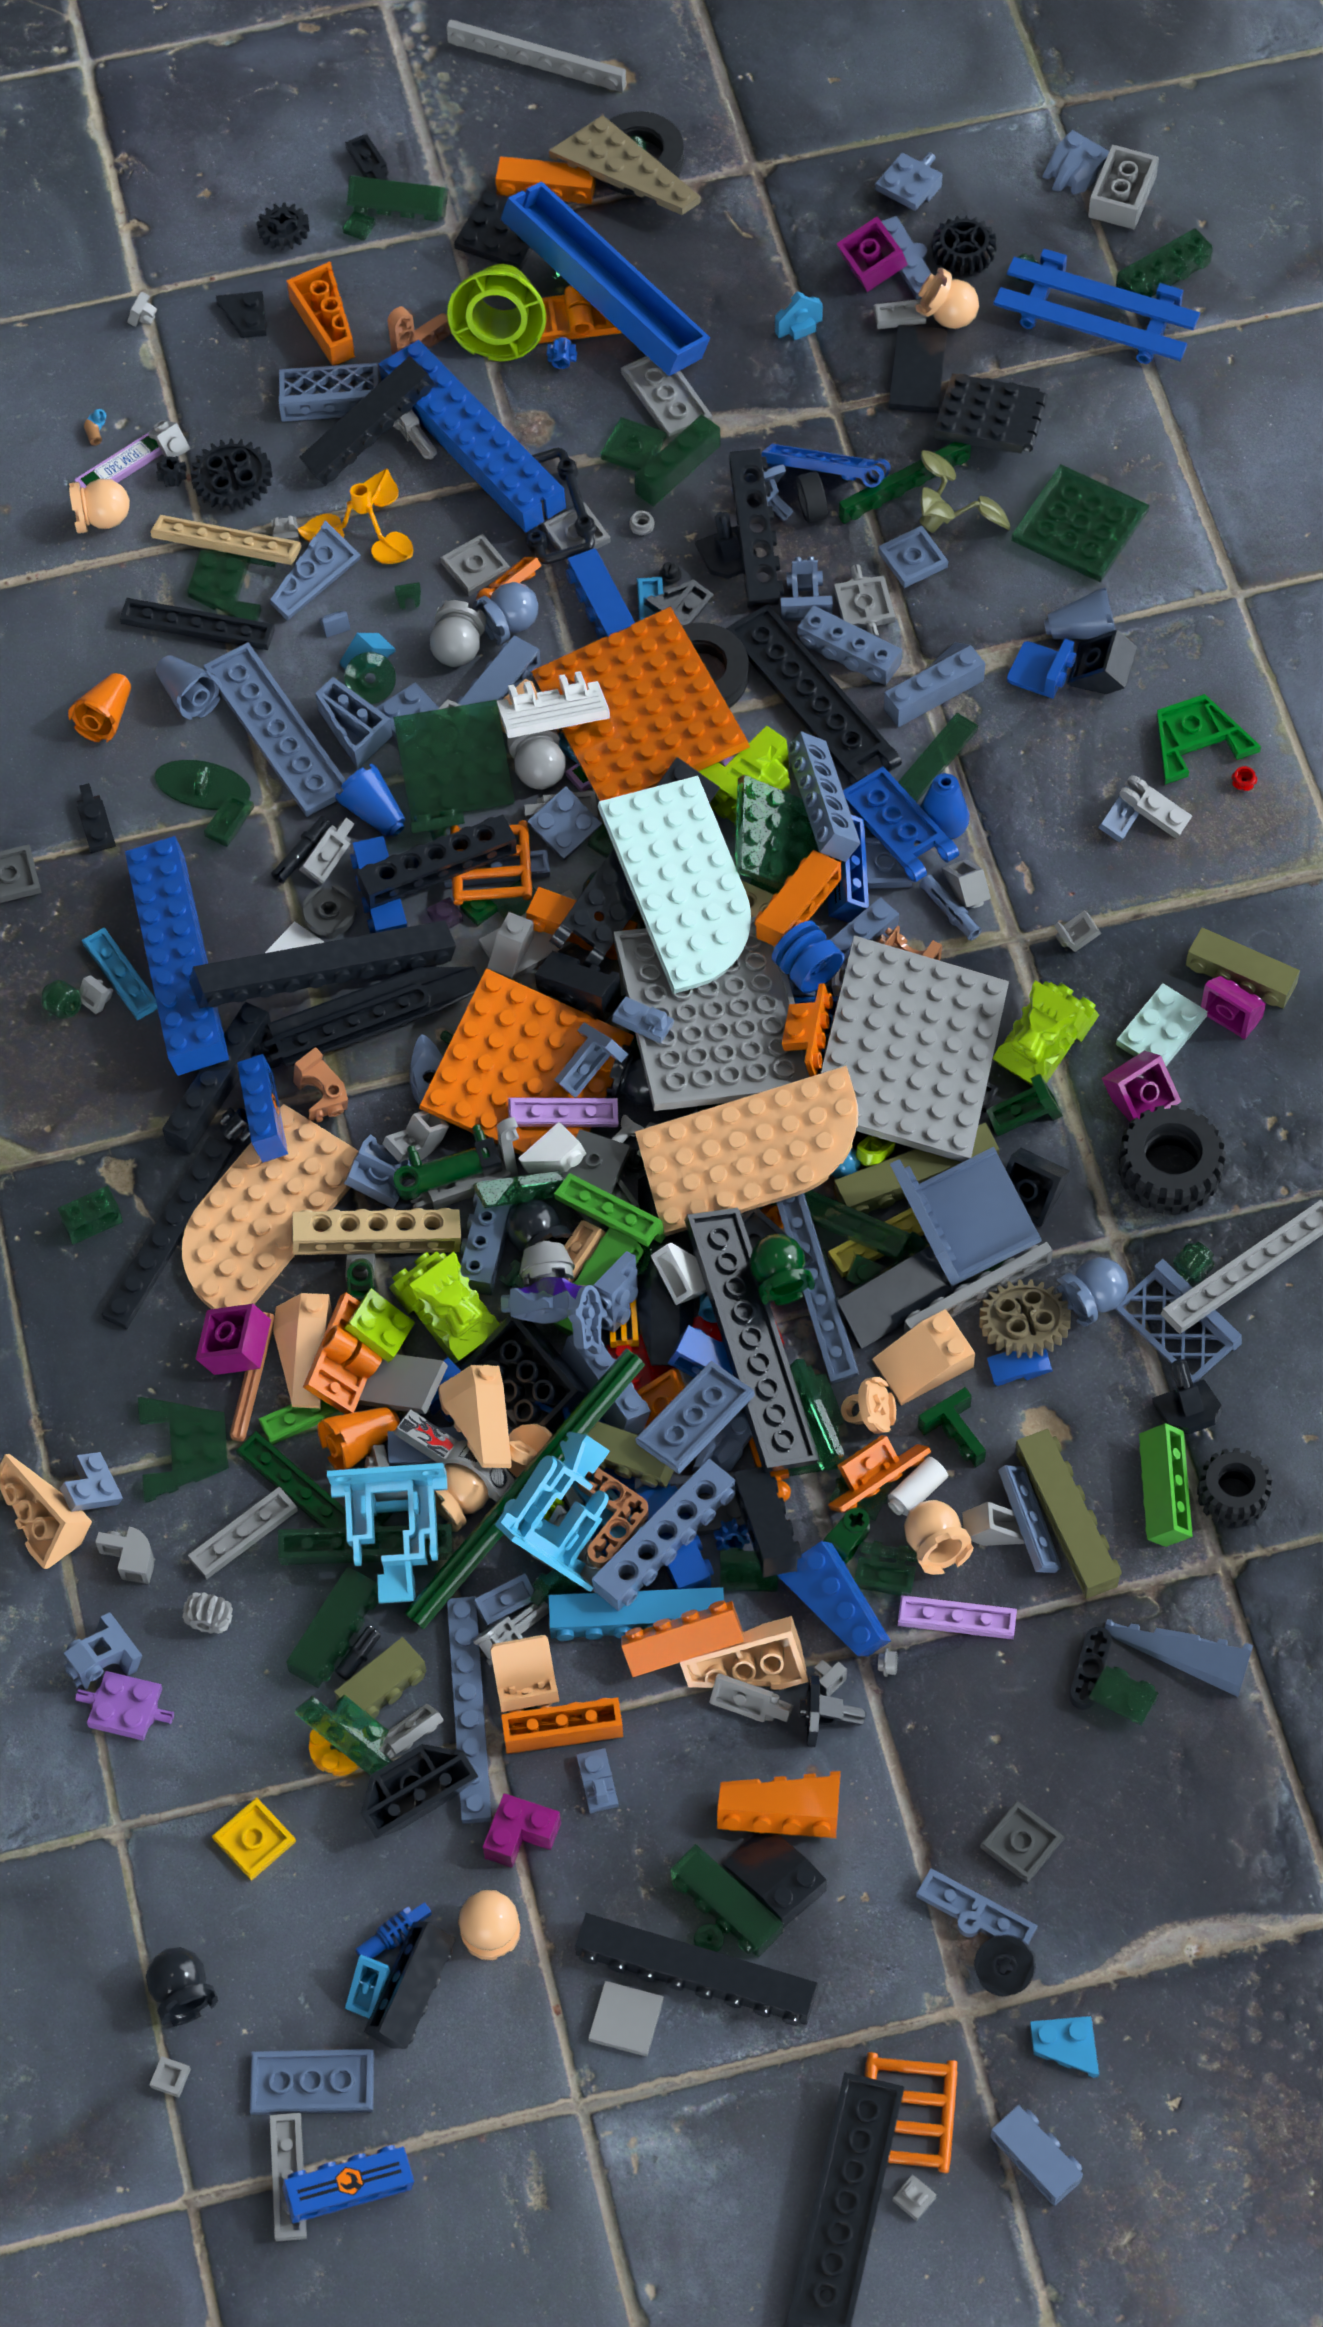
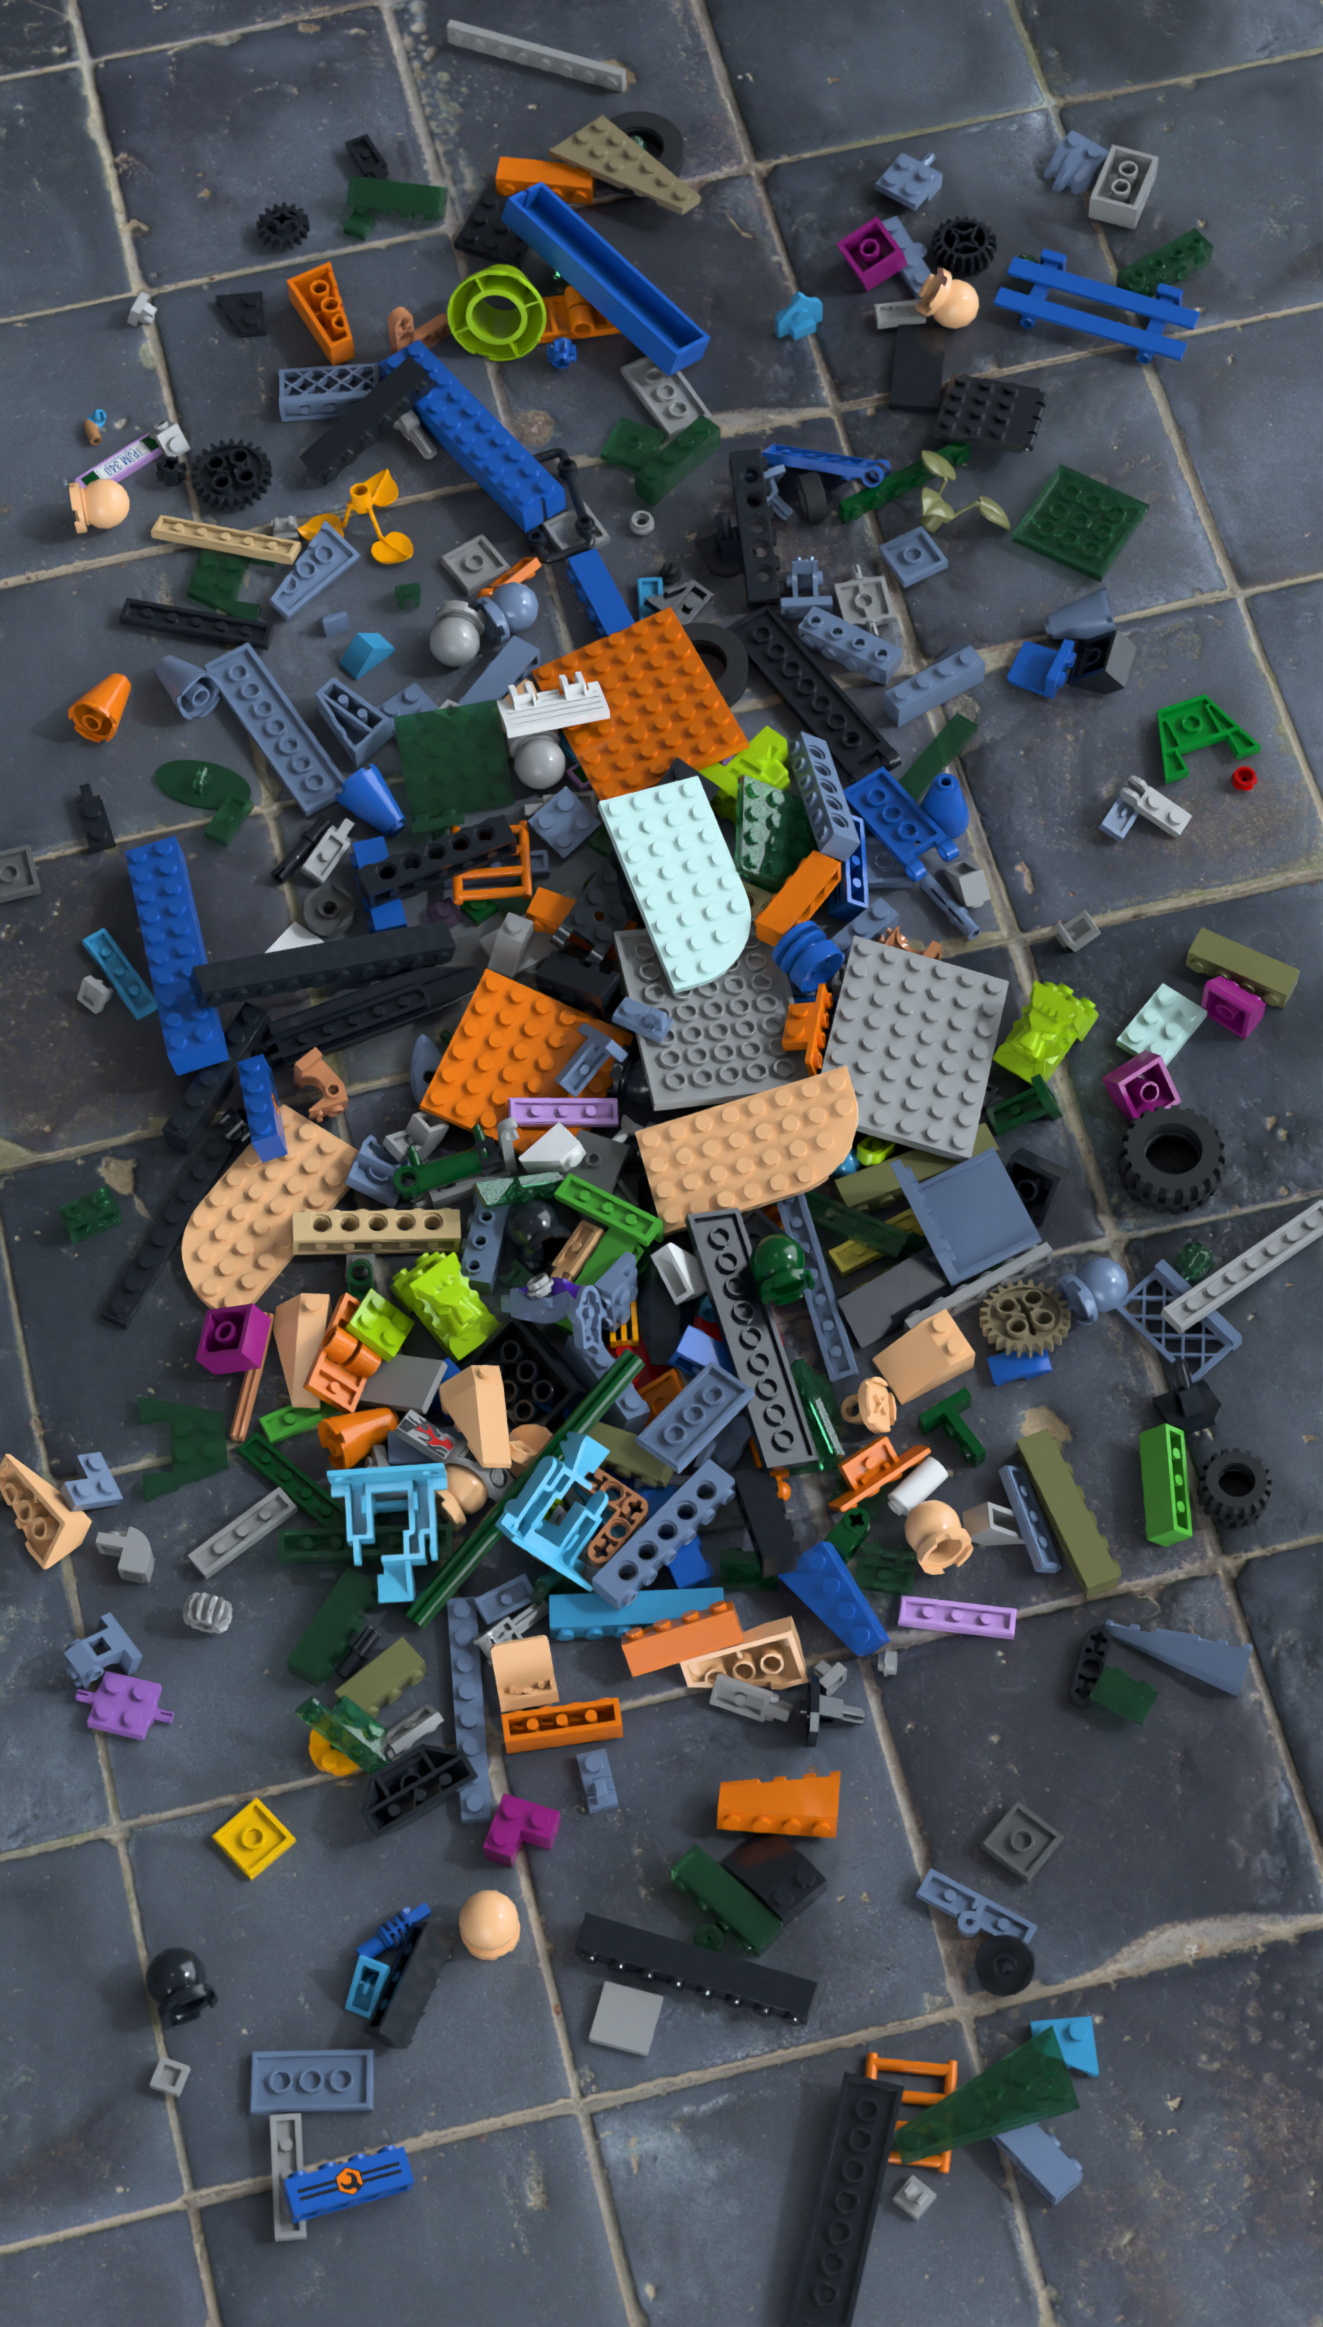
(61, 999): clear green head -> none
(378, 666): clear green dish -> none
(539, 1285): none -> light grey plate
(544, 1261): light grey cone -> none
(731, 1535): blue gear -> none
(861, 1270): dark green plate -> none
(1010, 2094): none -> clear green wing

